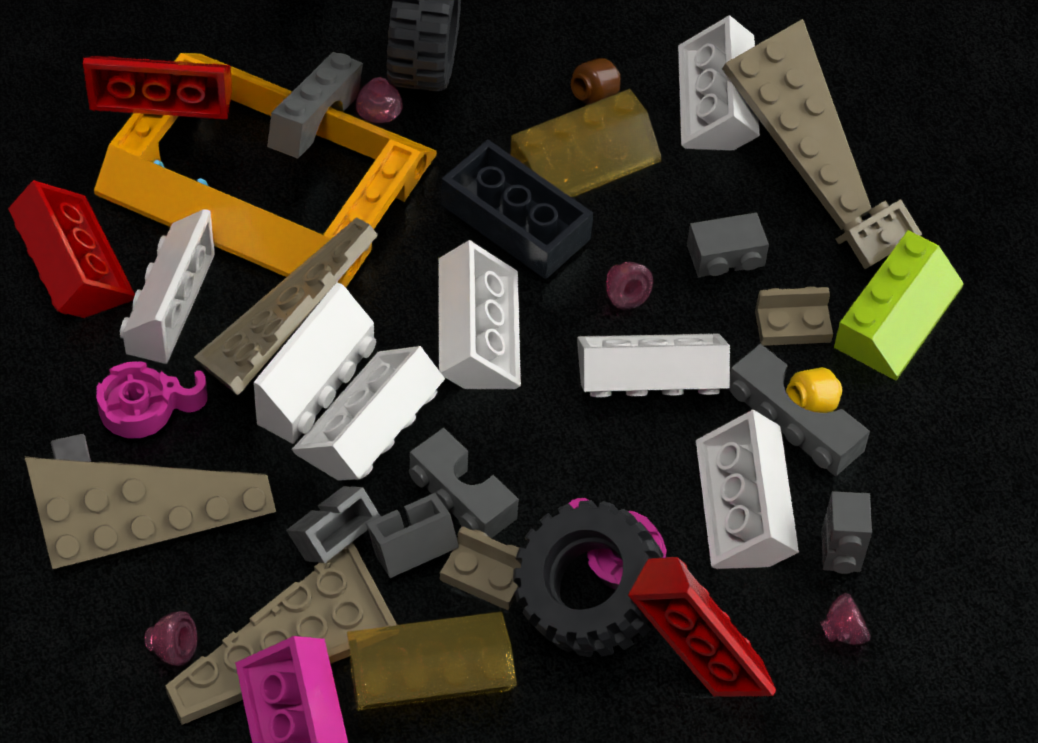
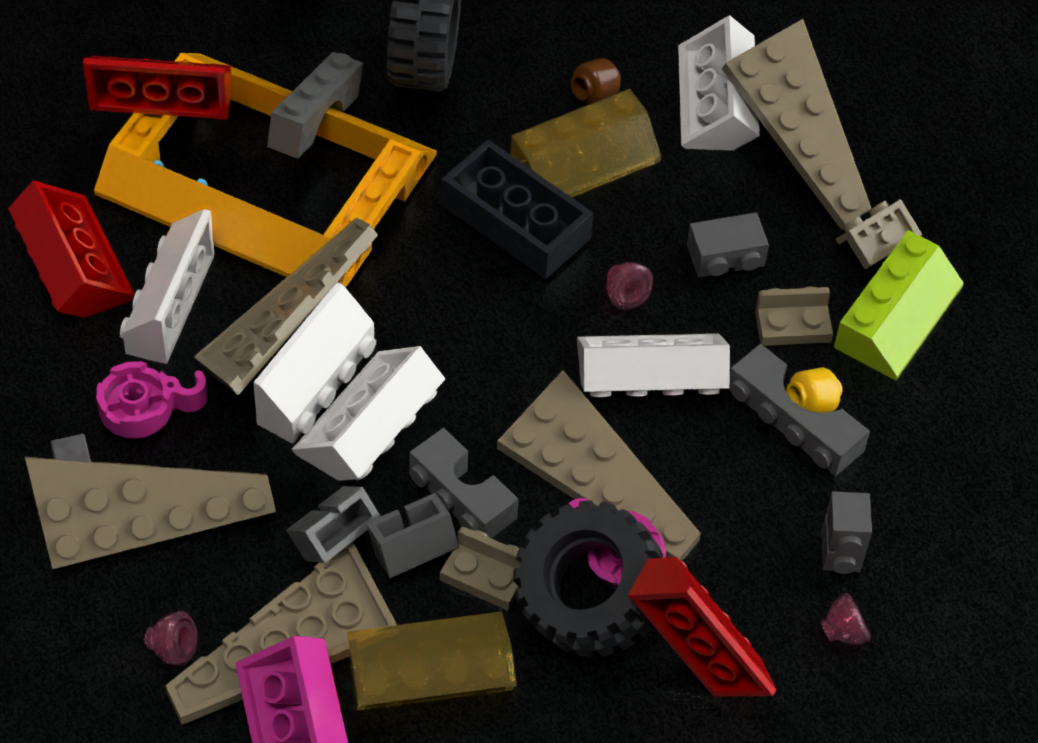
(379, 101): clear pink brick -> none
(478, 320): white slope -> none
(584, 457): none -> dark tan wing
(746, 494): white slope -> none

